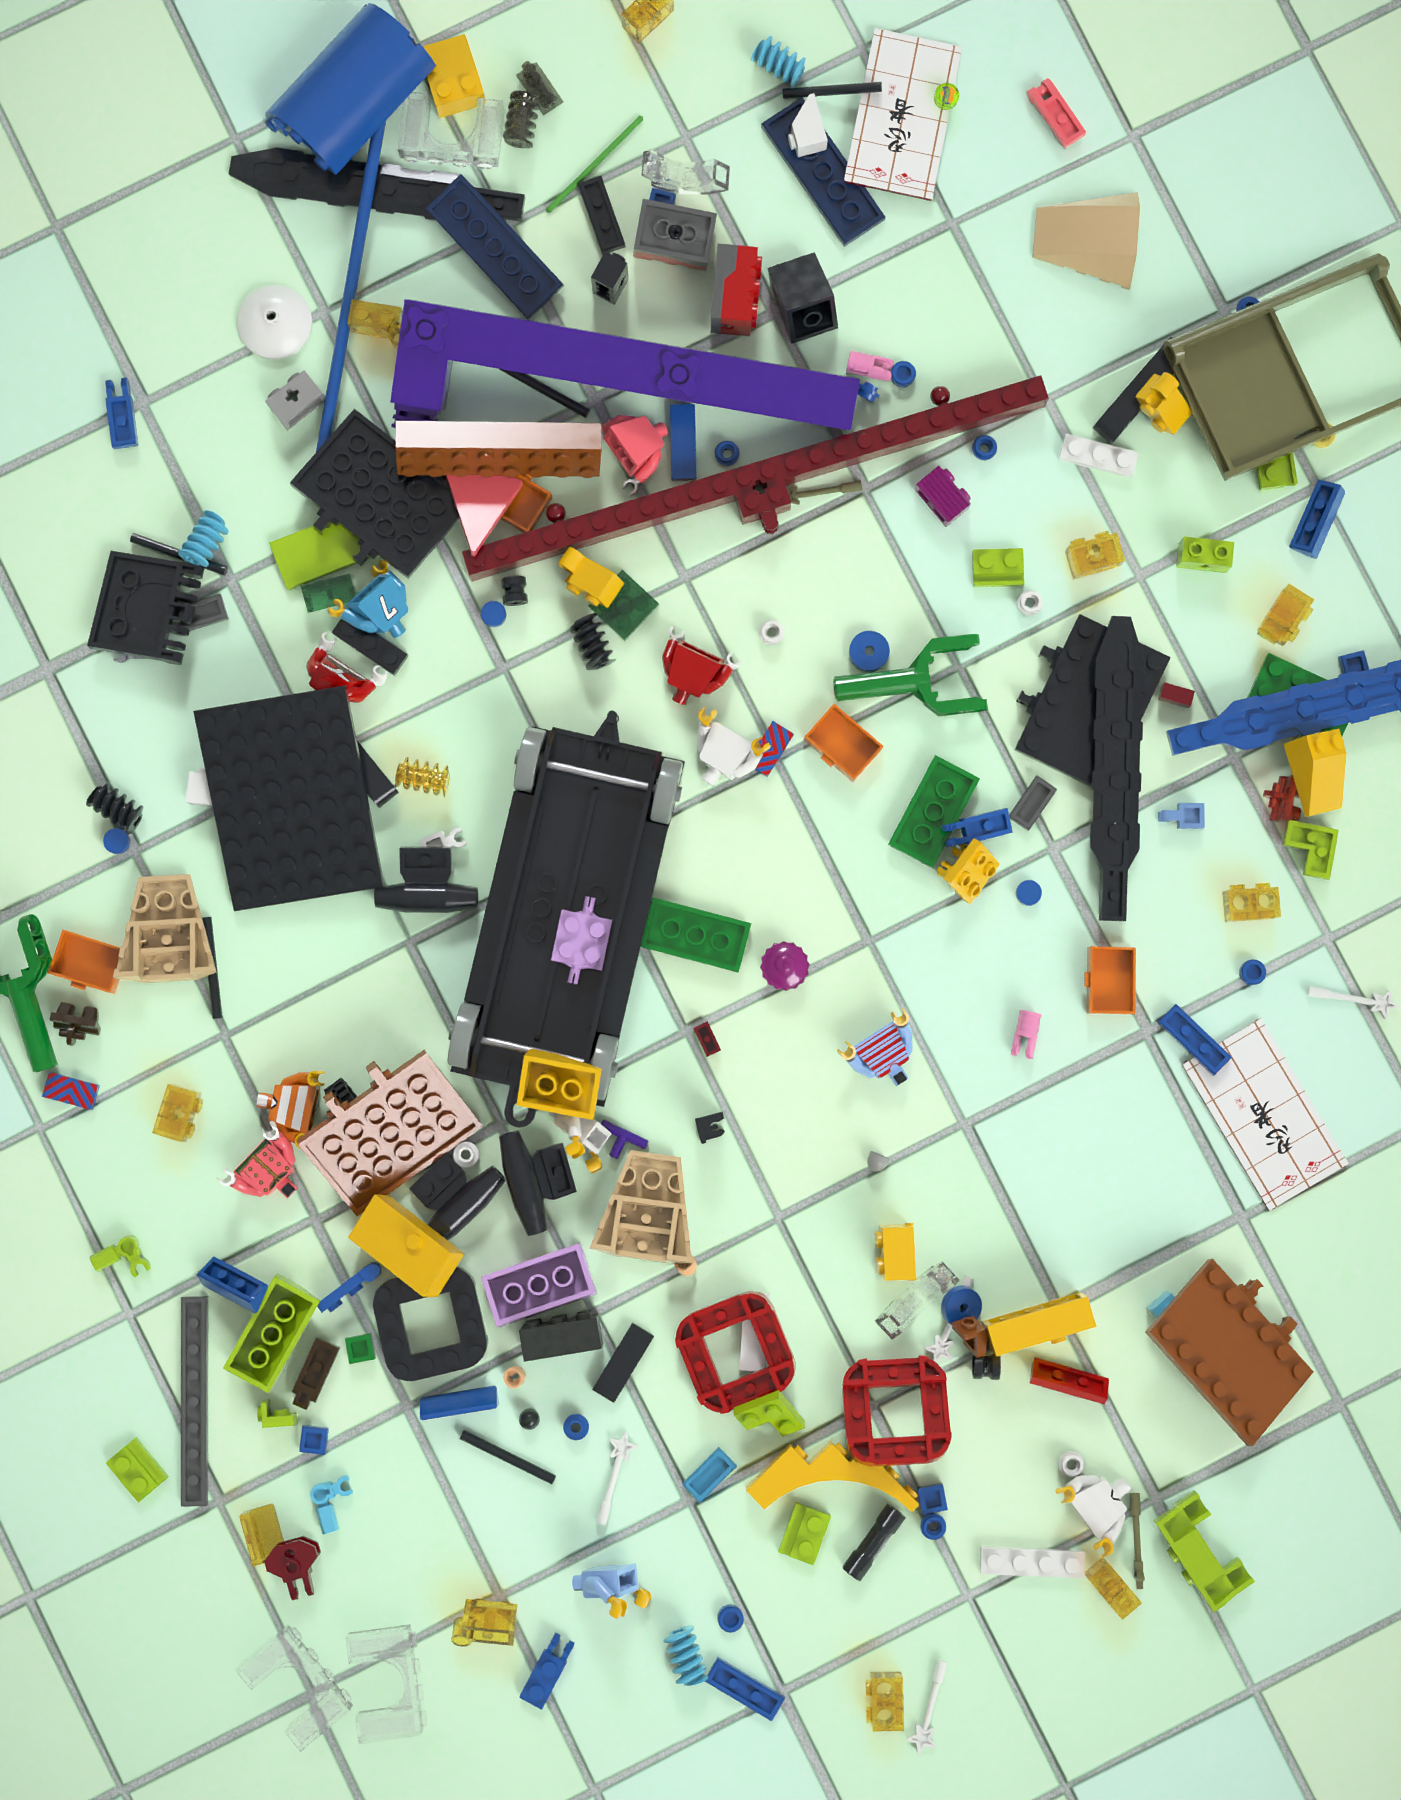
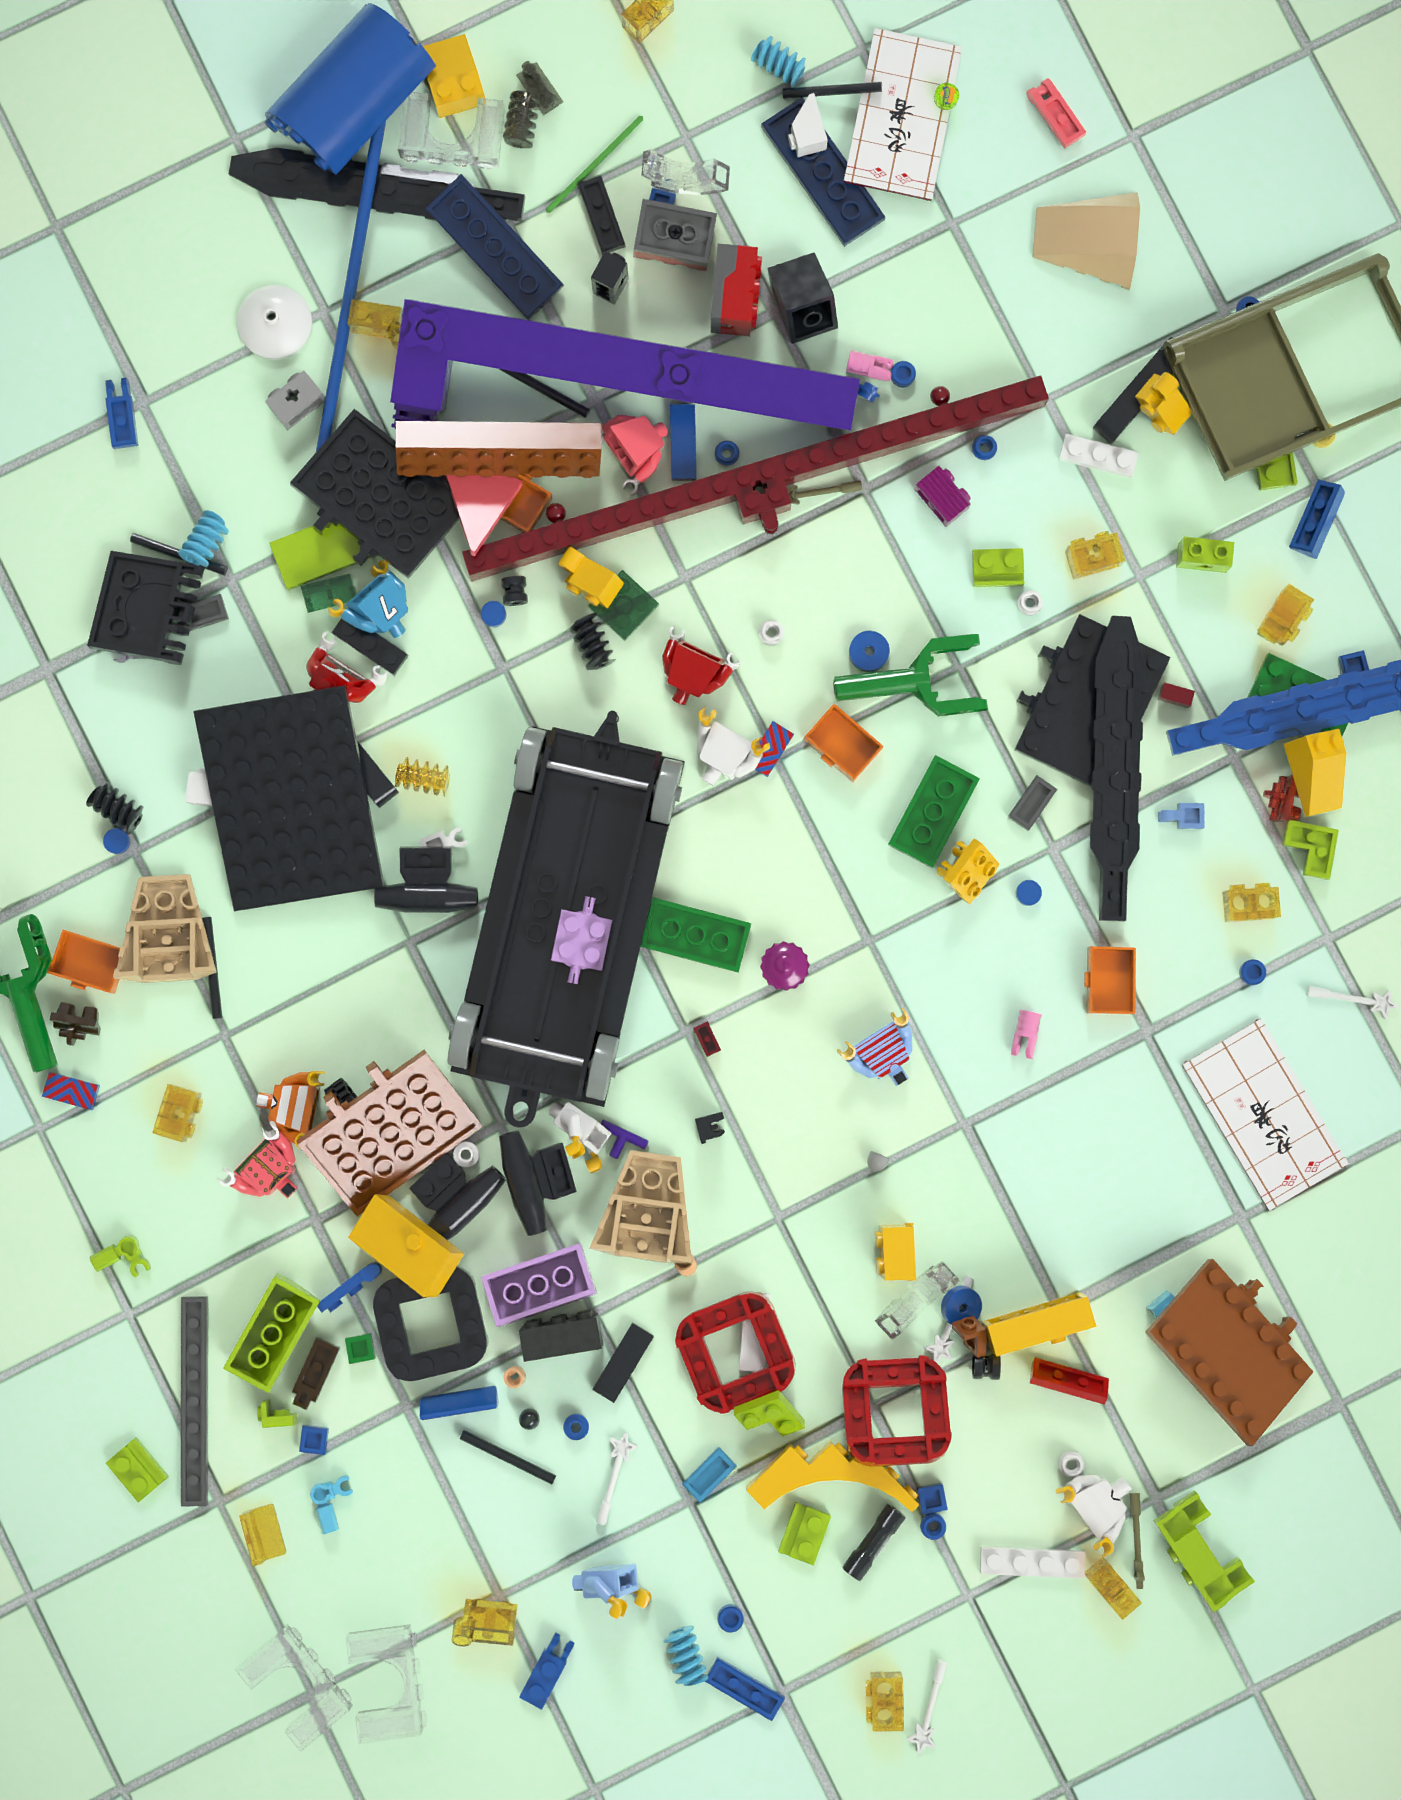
(233, 1284): blue slope -> none
(296, 1565): dark red hinge -> none
(558, 1084): yellow slope -> none
(980, 827): blue hinge -> none
(1194, 1039): blue tile -> none

